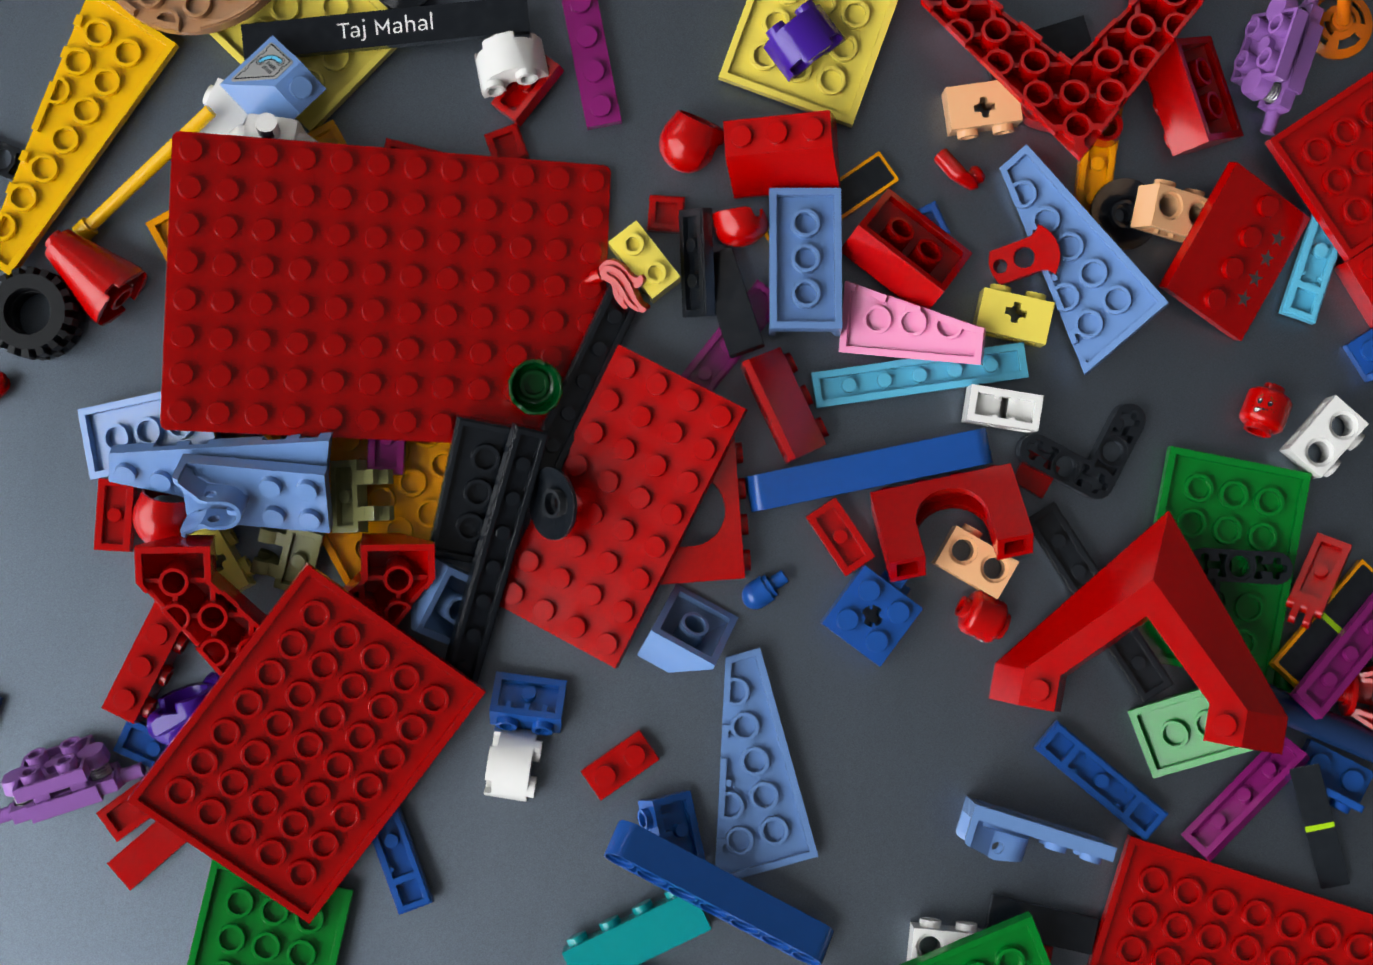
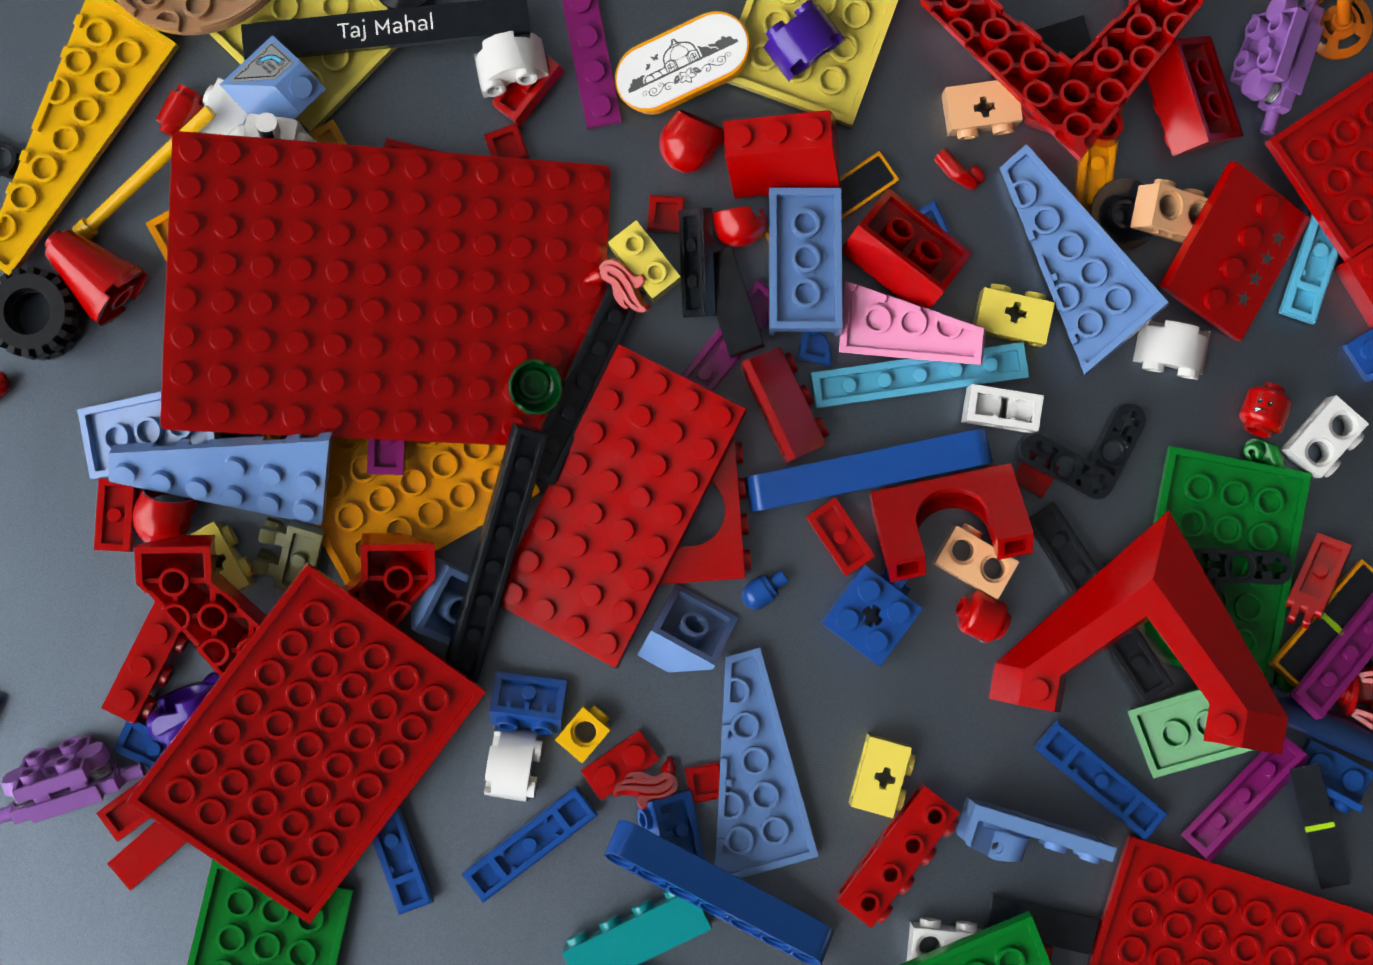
(179, 109): none -> red brick
(253, 493): medium blue plate -> none
(349, 495): olive plate -> none
(467, 486): black tile -> none
(529, 844): none -> blue plate
(553, 504): black dish -> none
(583, 748): none -> yellow brick
(649, 787): none -> red piece
(683, 63): none -> white tile
(703, 781): none -> red tile
(814, 349): none -> blue tile
(866, 790): none -> light yellow brick
(897, 855): none -> red brick
(1046, 253): red piece -> none
(1172, 346): none -> white cylinder
(1264, 452): none -> green arm

